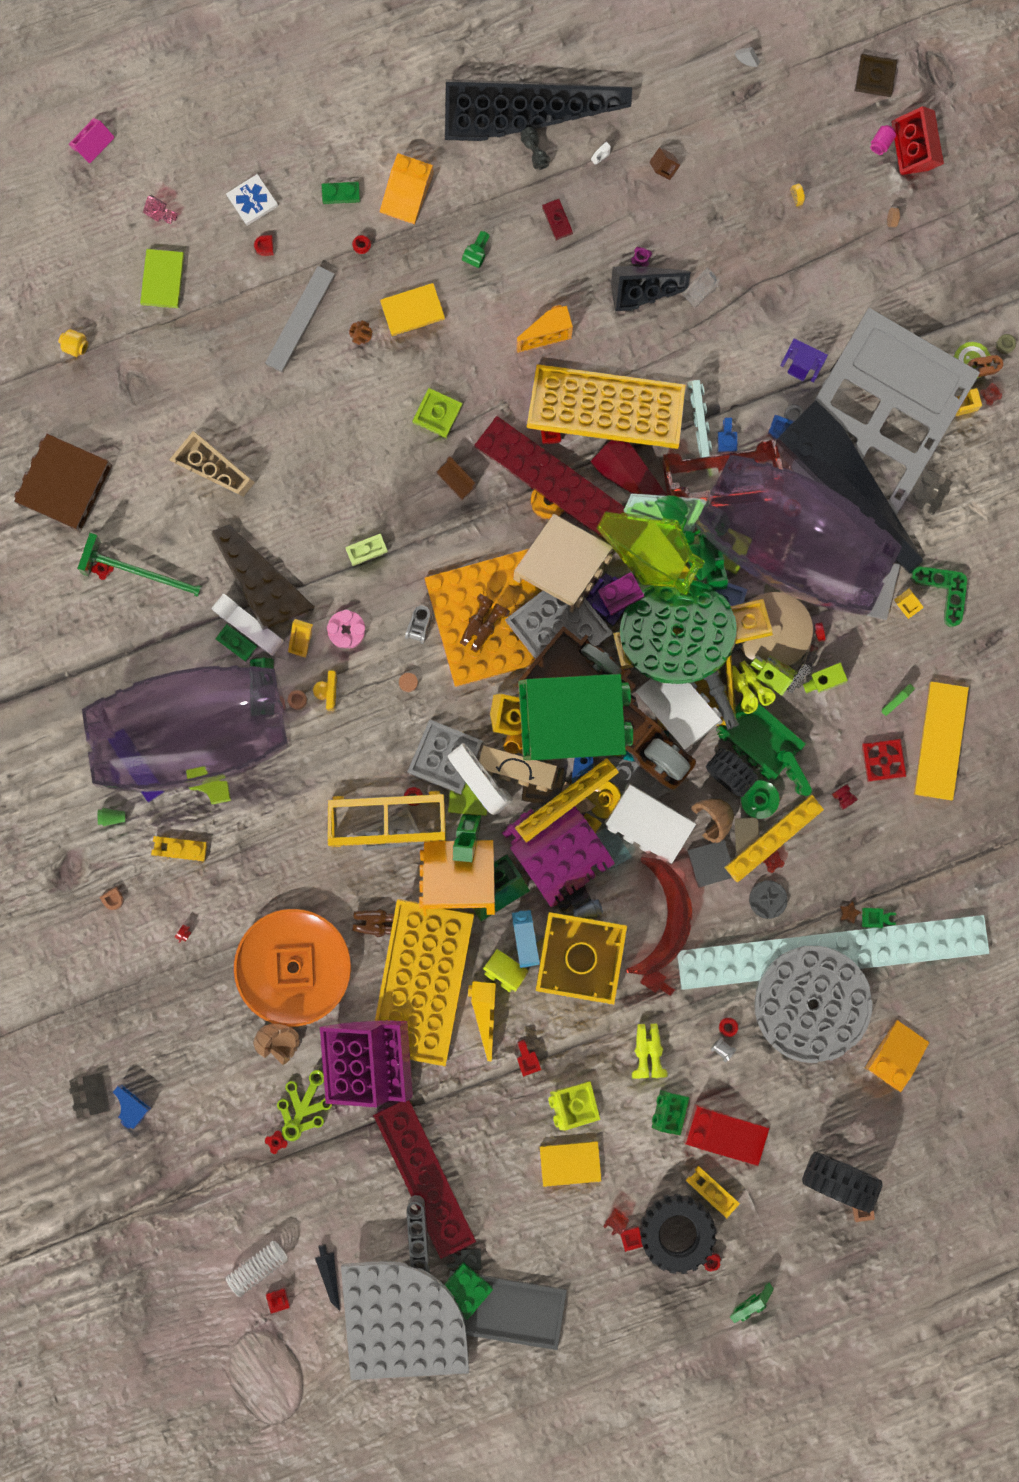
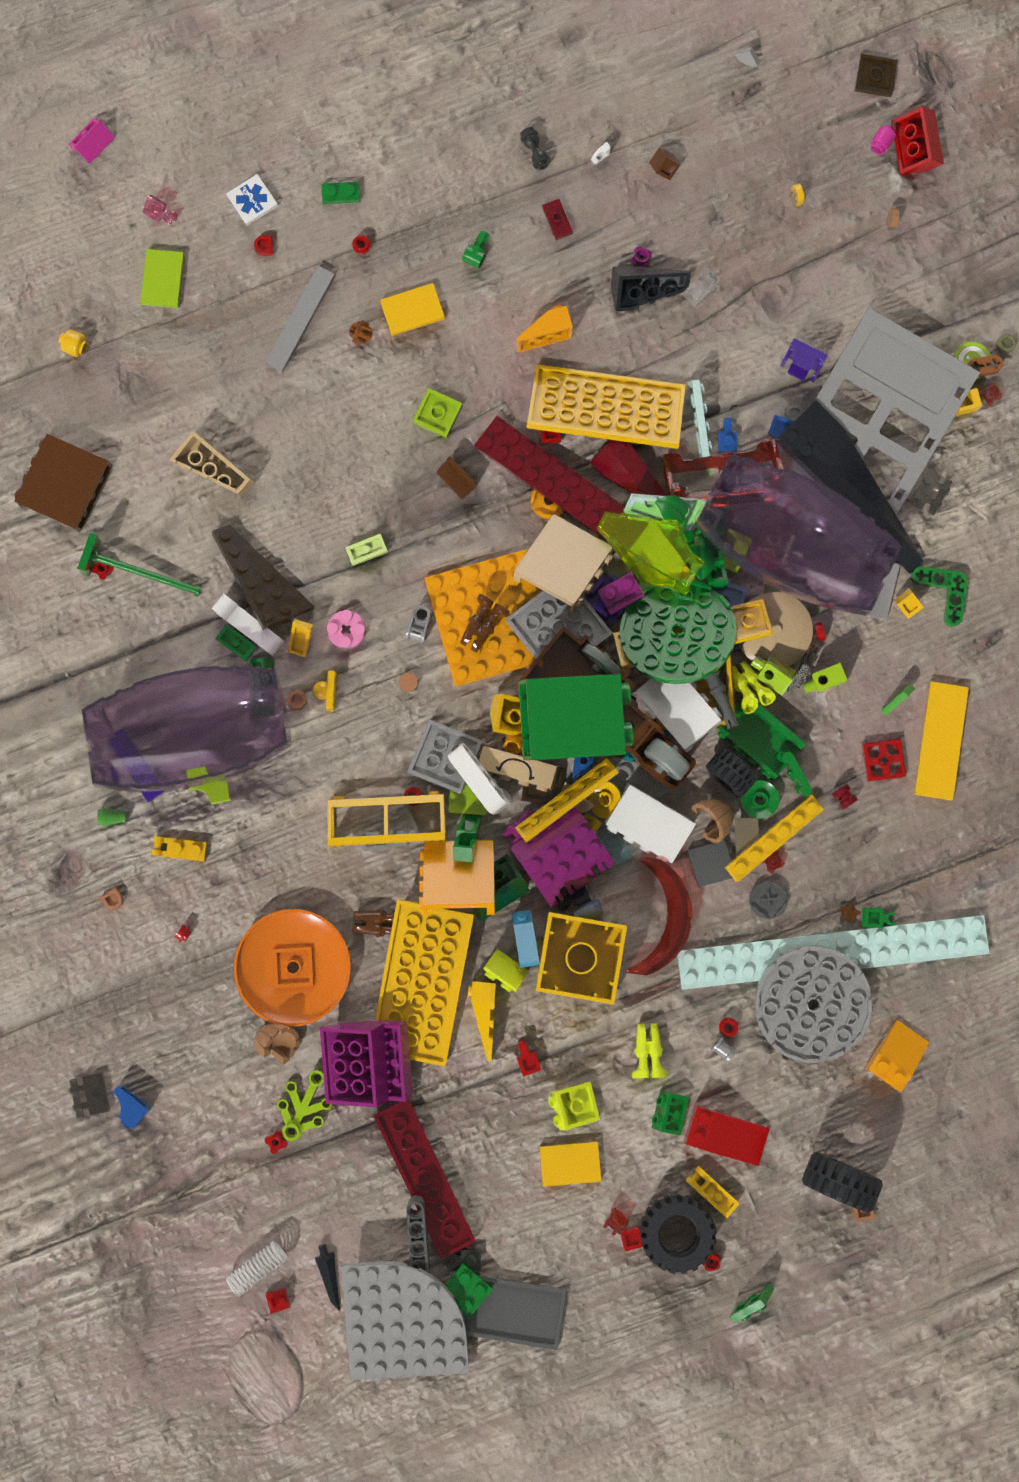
(406, 188): light orange slope -> none
(507, 107): black wedge -> none
(655, 982): clear red plate -> none

